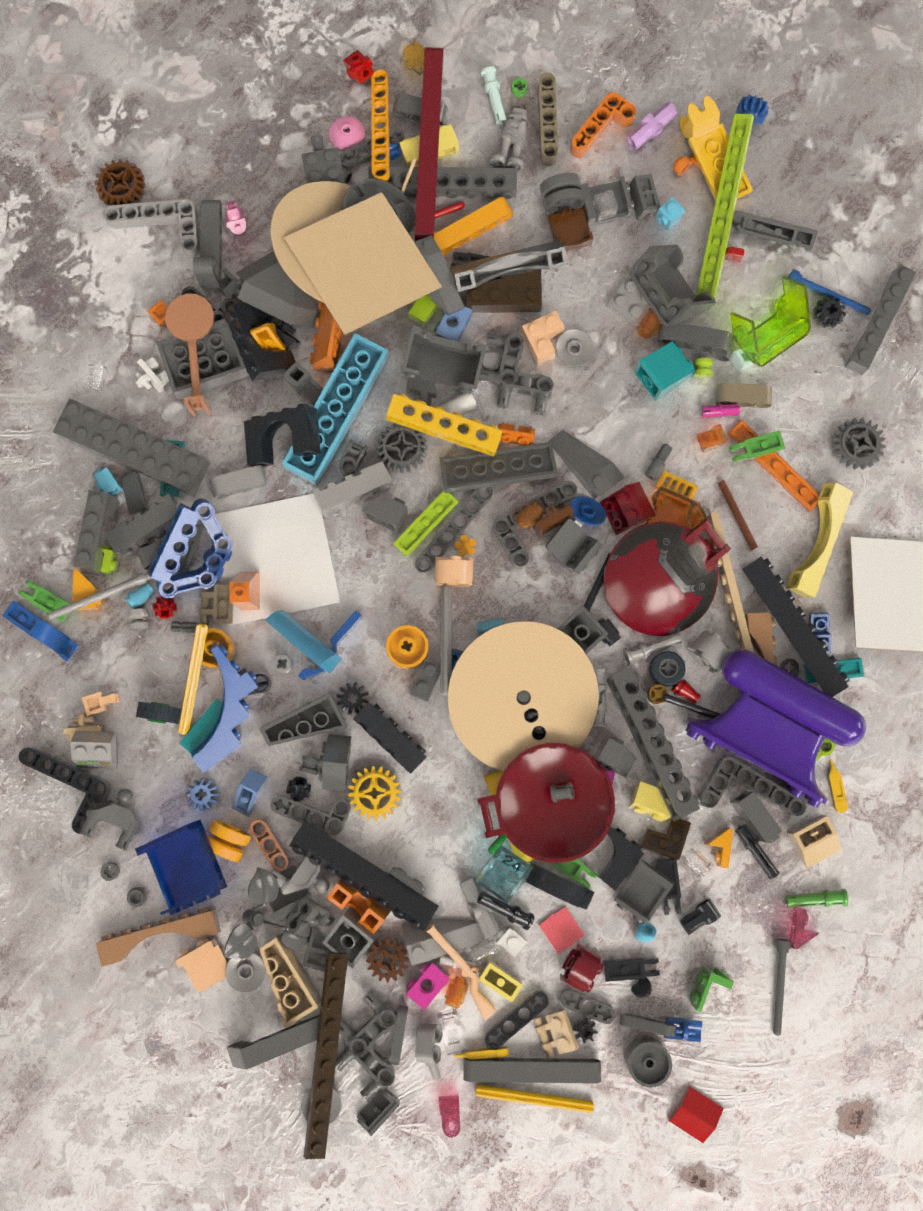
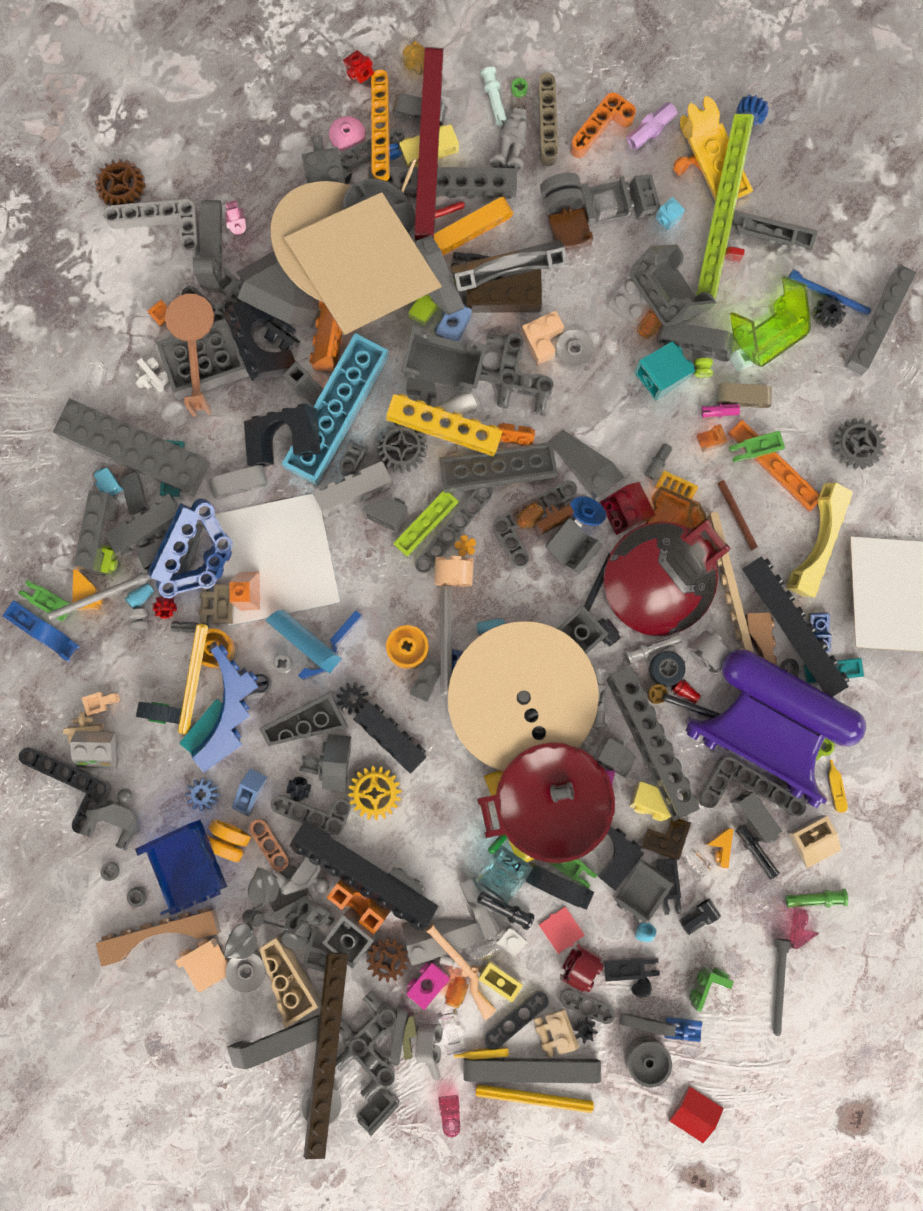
(267, 338): light orange slope -> none
(410, 1031): none -> olive slope

